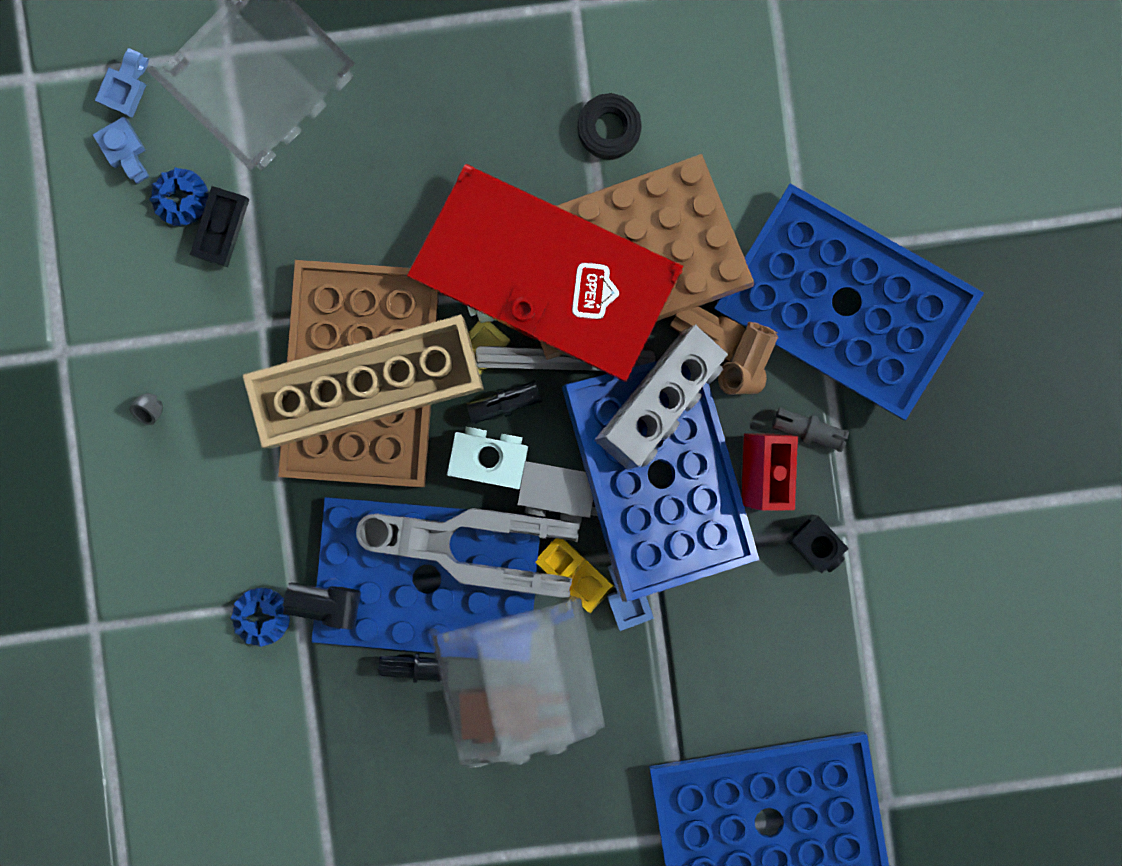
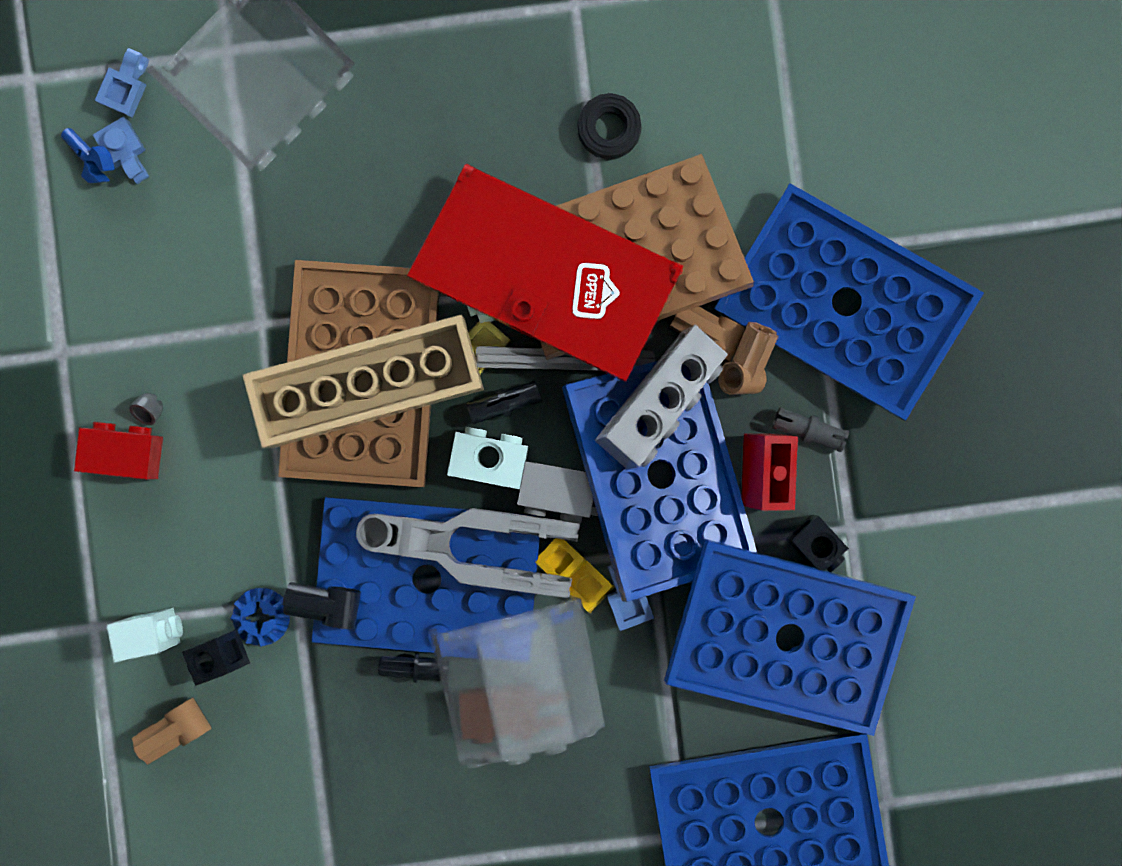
(95, 158): none -> blue bar
(118, 453): none -> red brick
(144, 634): none -> light aqua brick
(177, 728): none -> medium nougat piece
(191, 206): blue gear -> none
(216, 657): none -> black brick
(219, 226): black plate -> none
(845, 651): none -> blue plate

